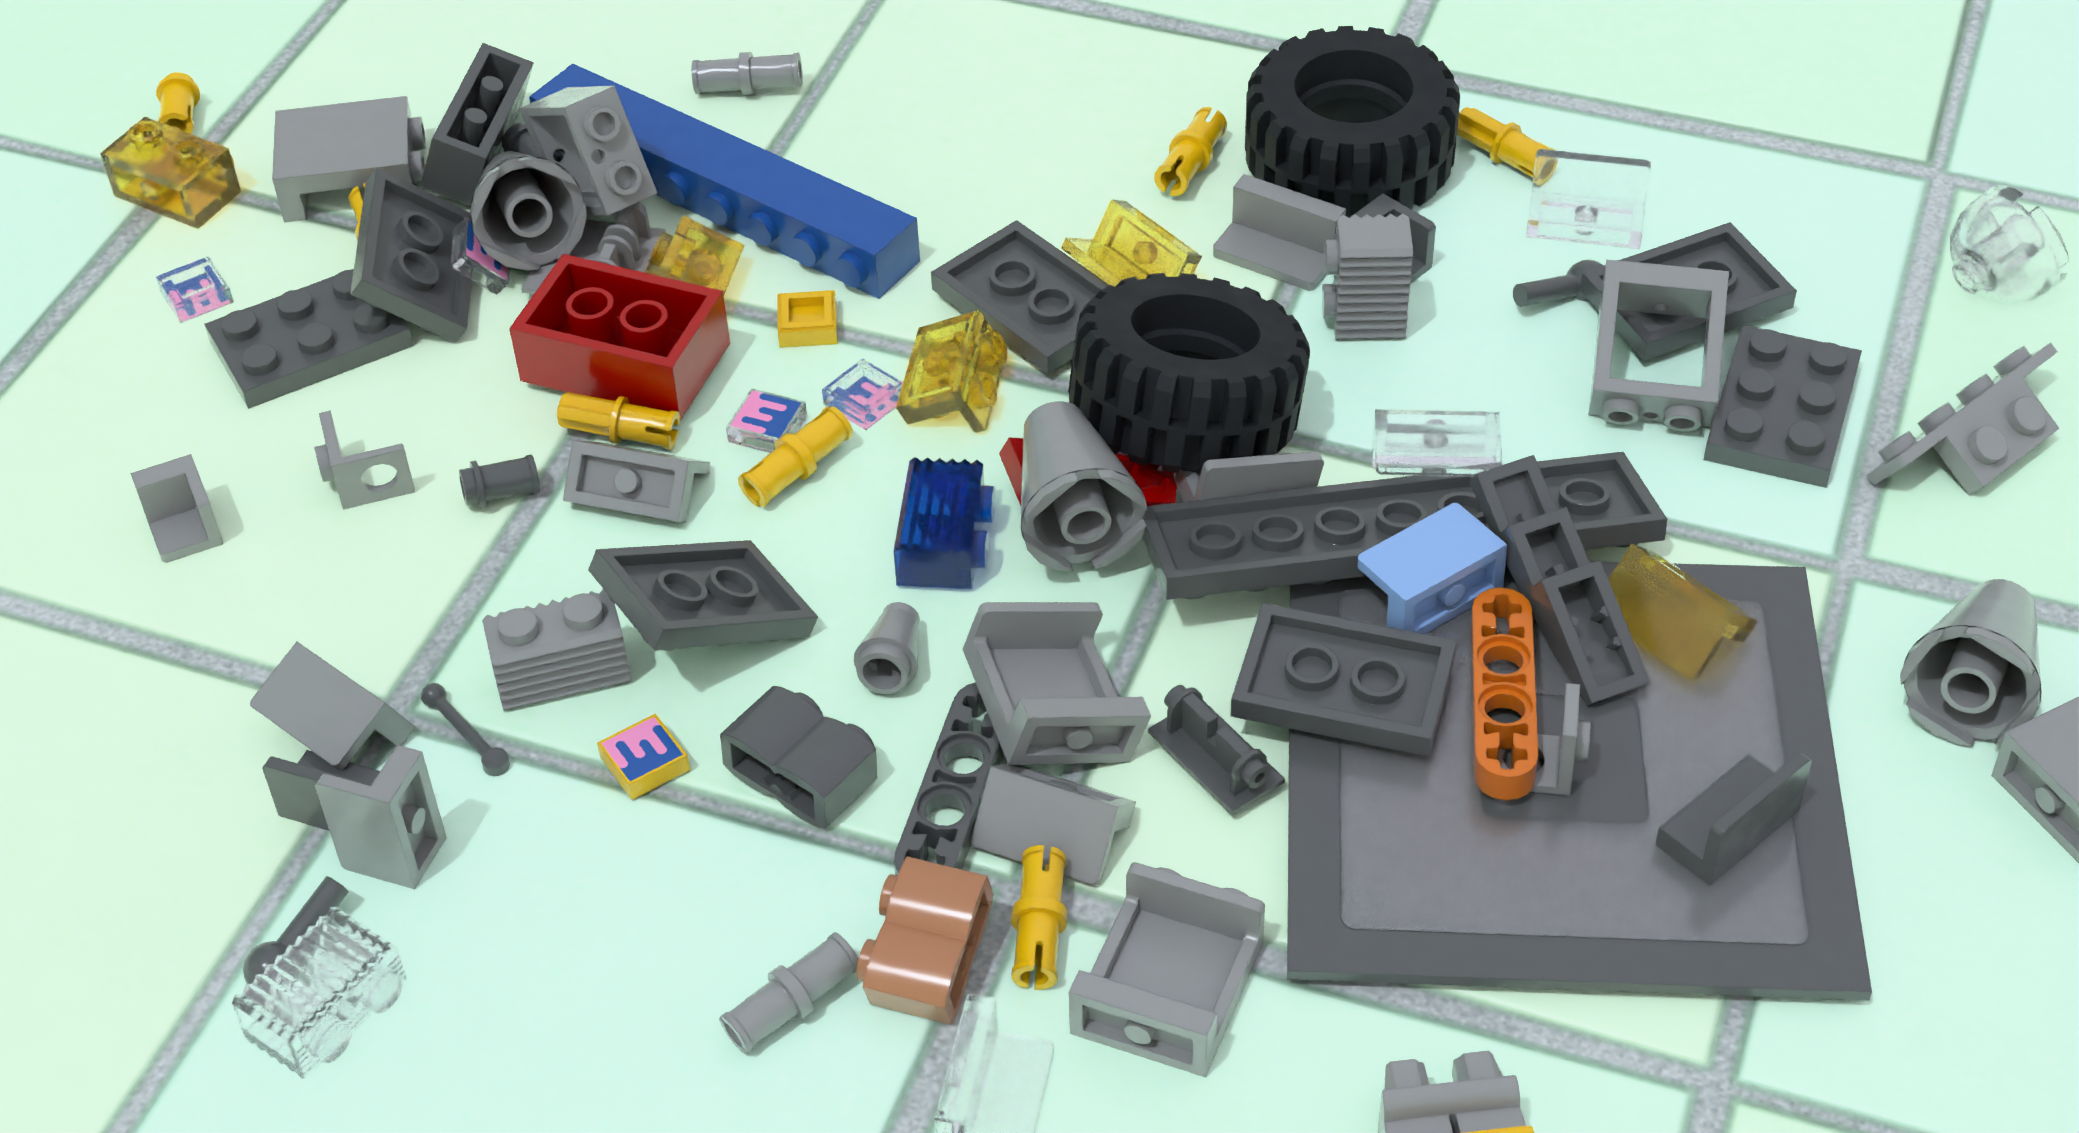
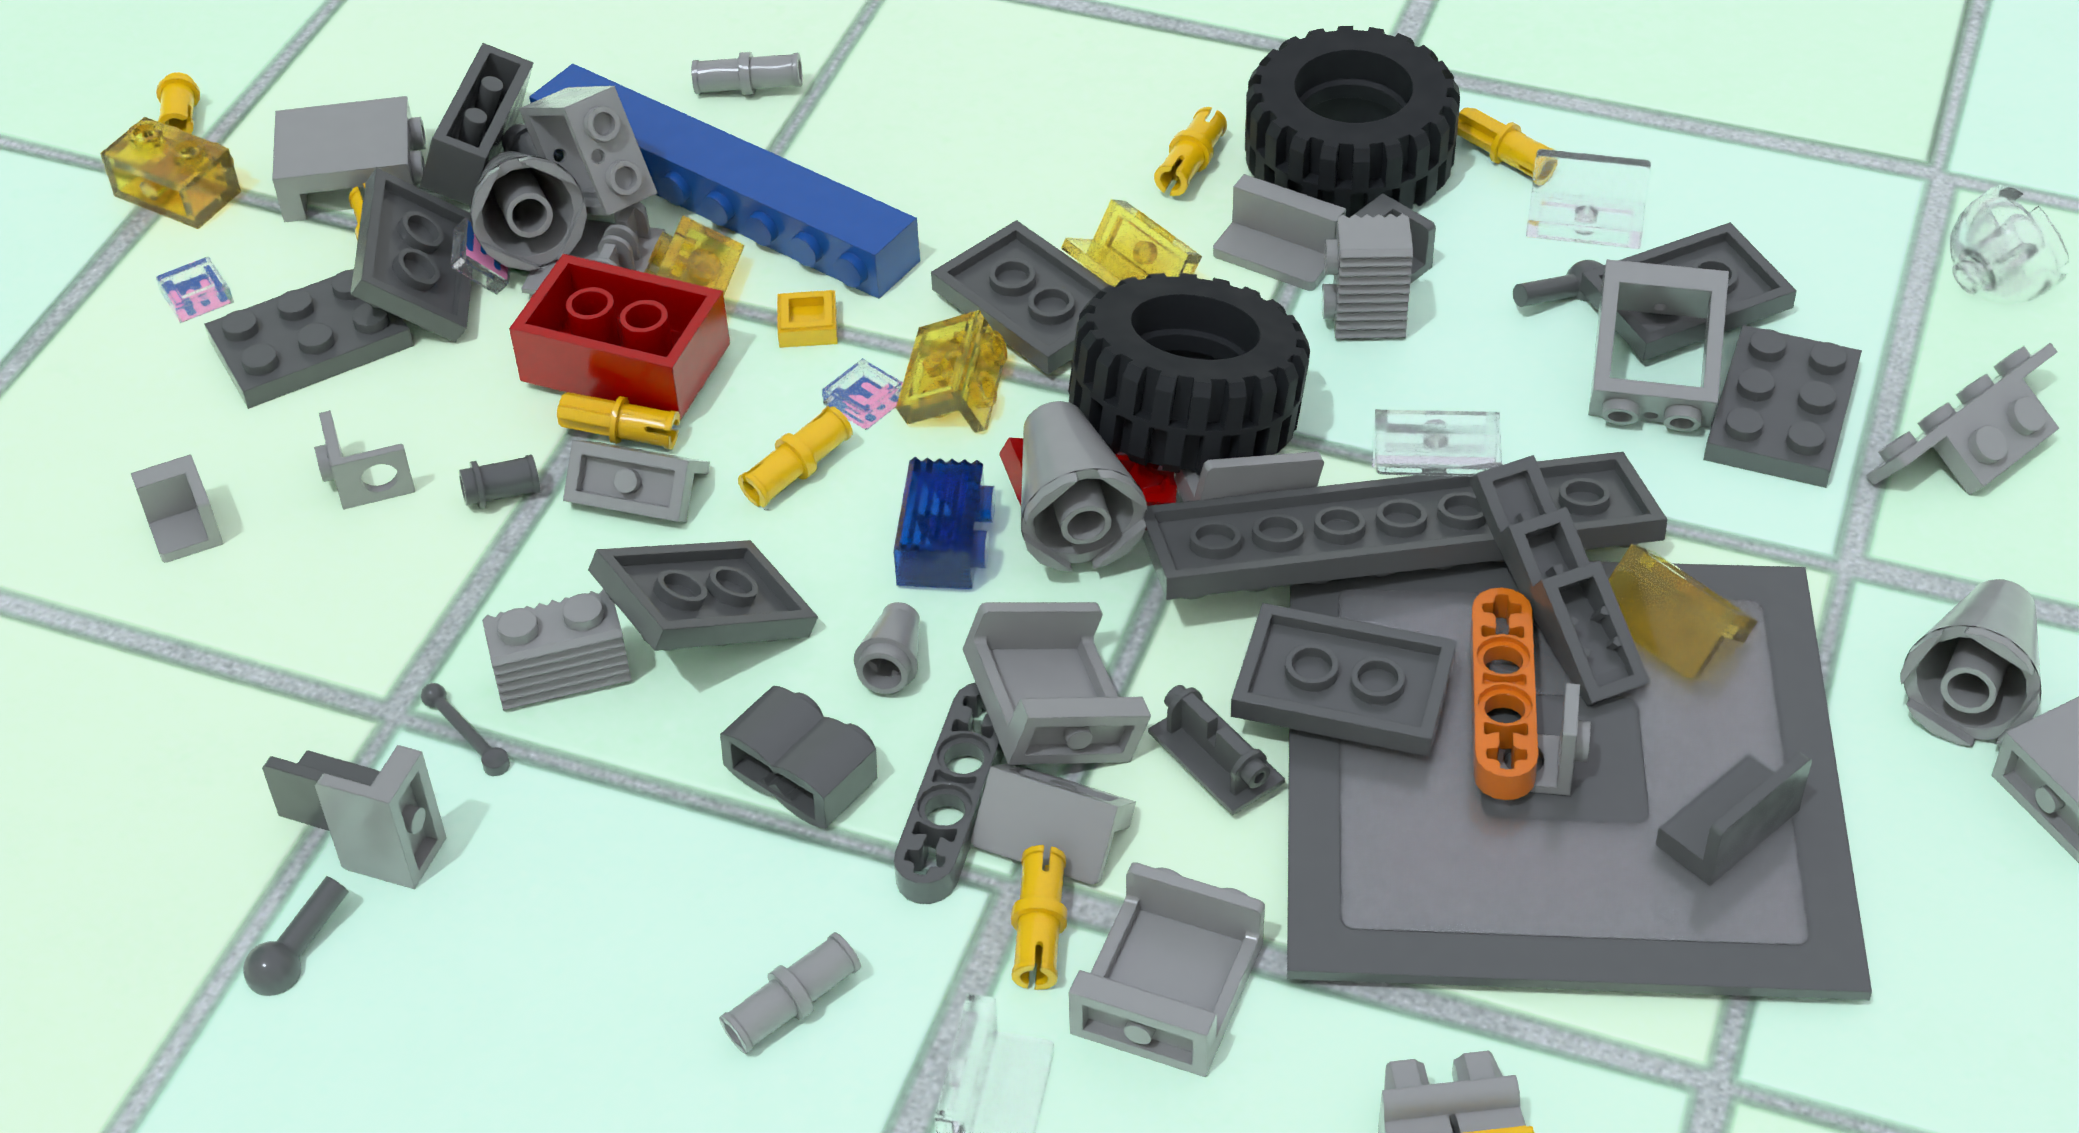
(320, 992): clear brick -> none
(325, 707): light grey panel -> none
(643, 756): tile -> none
(764, 419): tile -> none
(926, 939): nougat brick -> none
(1435, 568): light blue panel -> none

